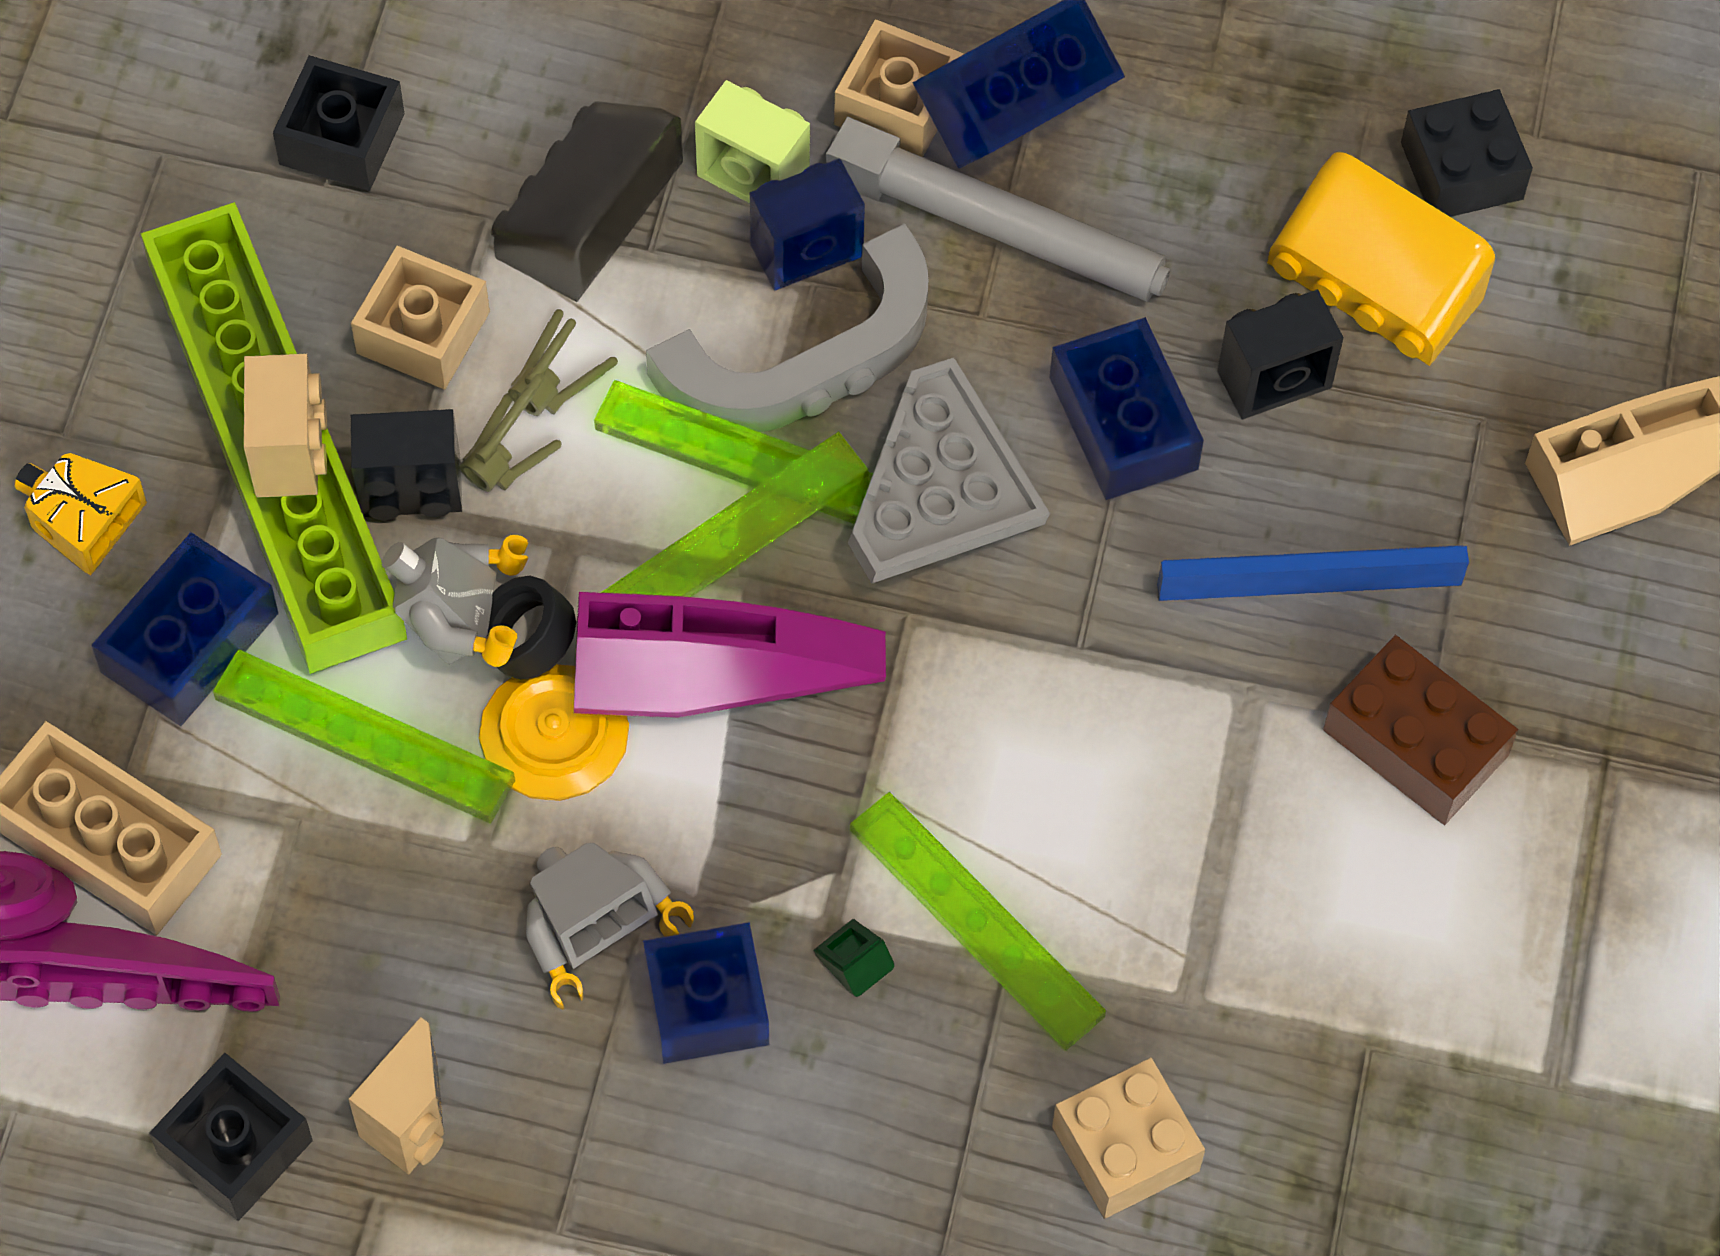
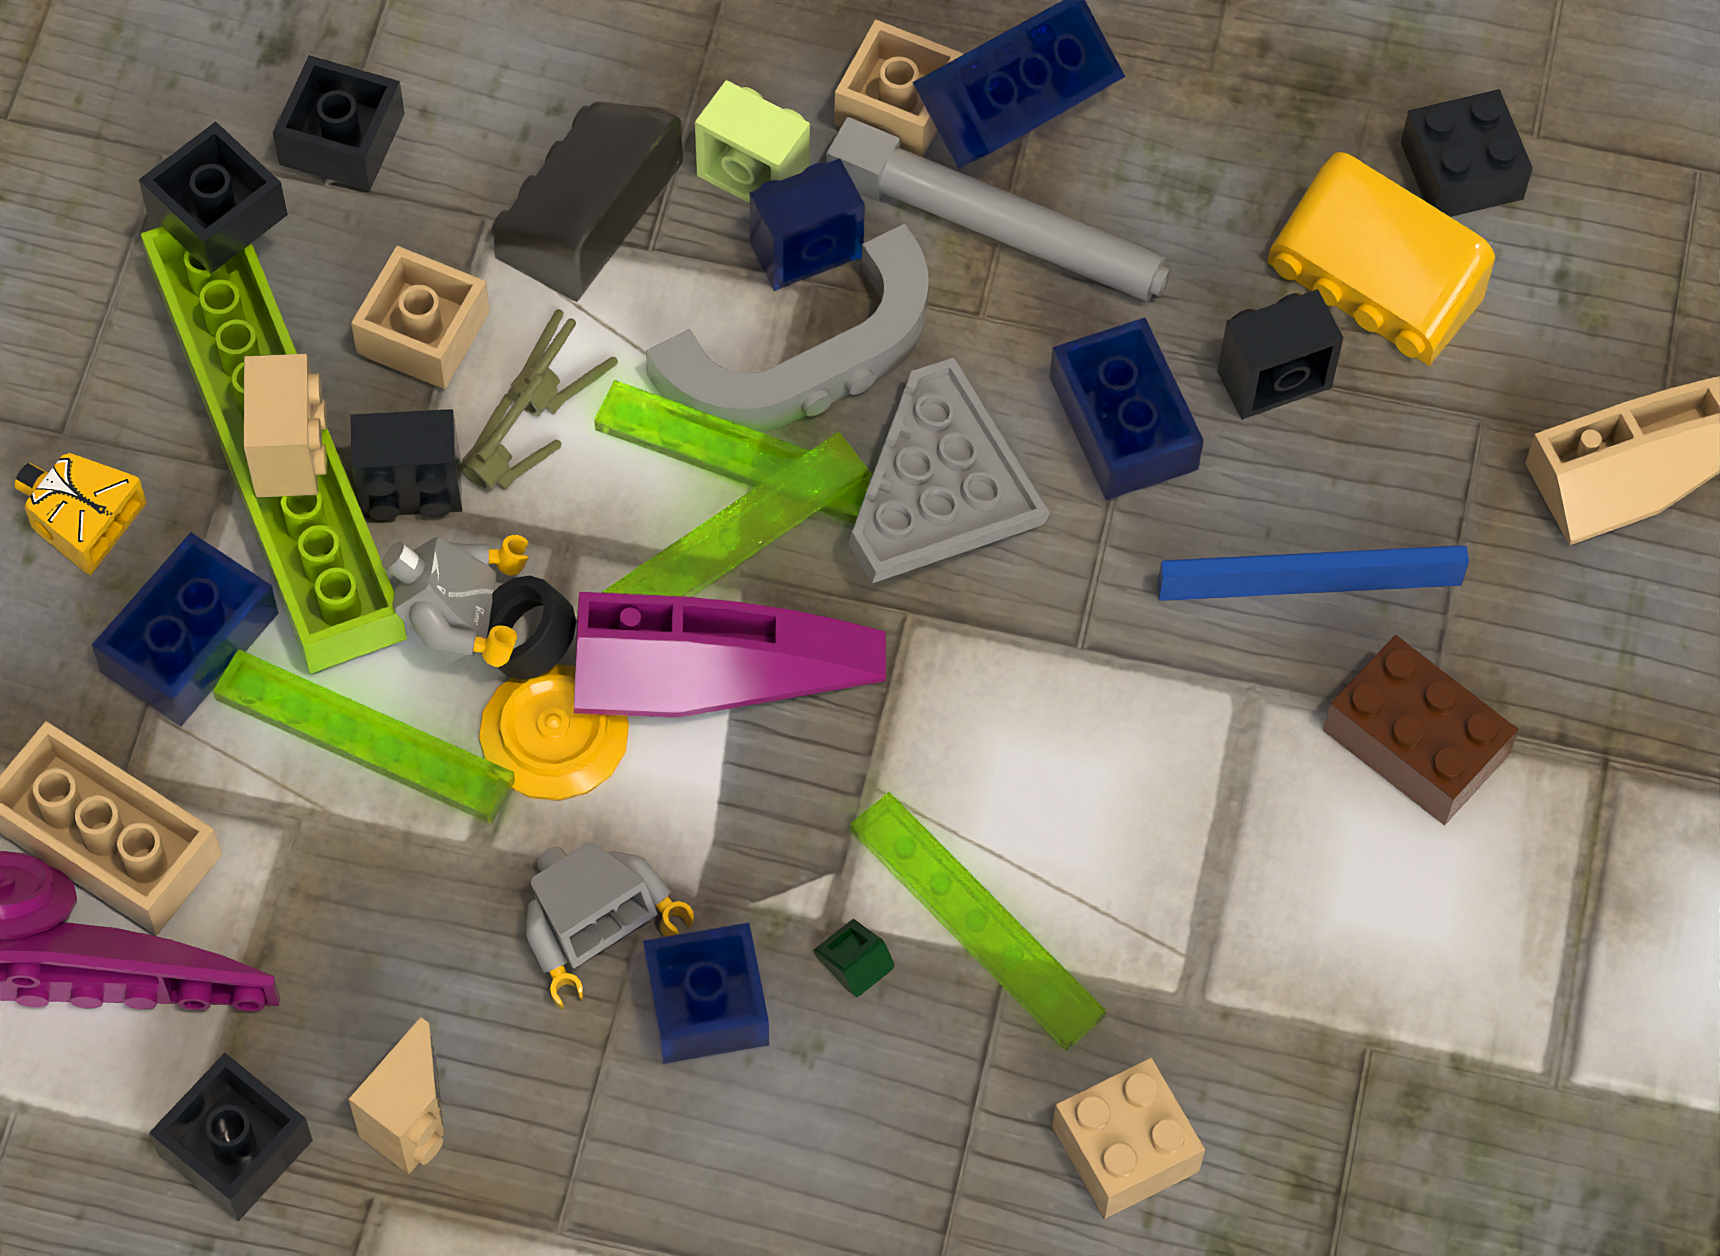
(213, 197): none -> black brick

